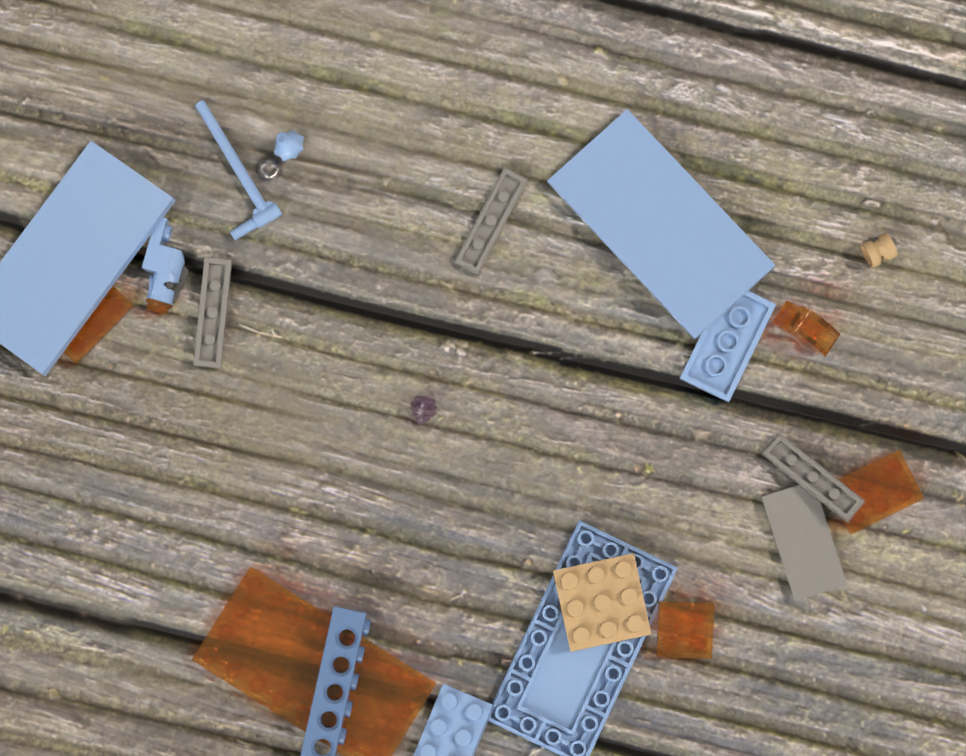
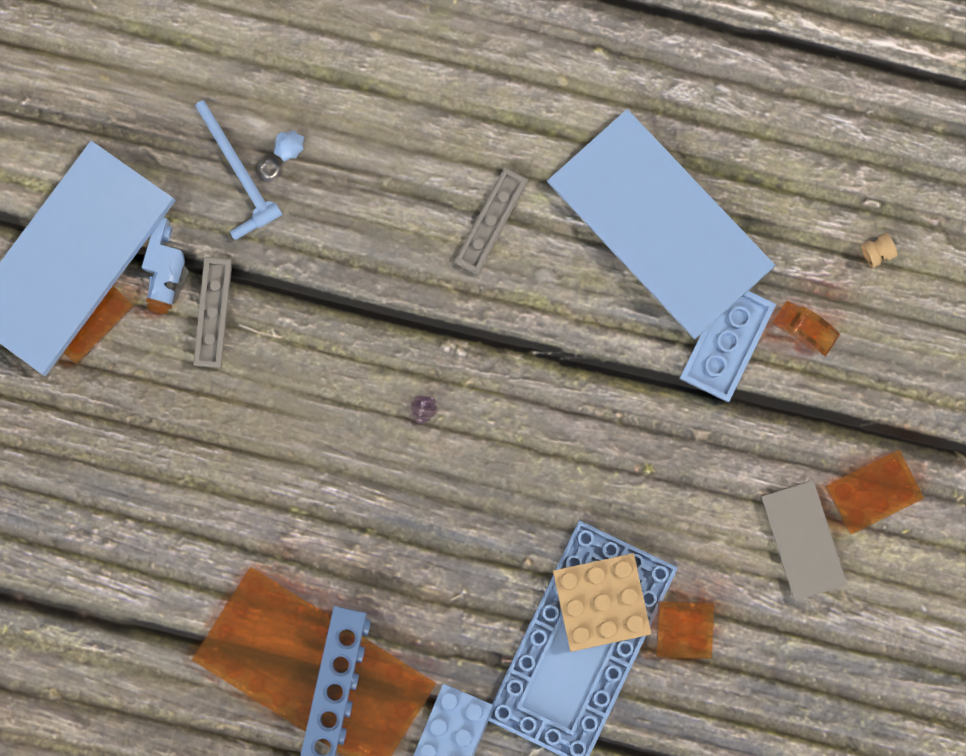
(813, 478): light grey tile -> none

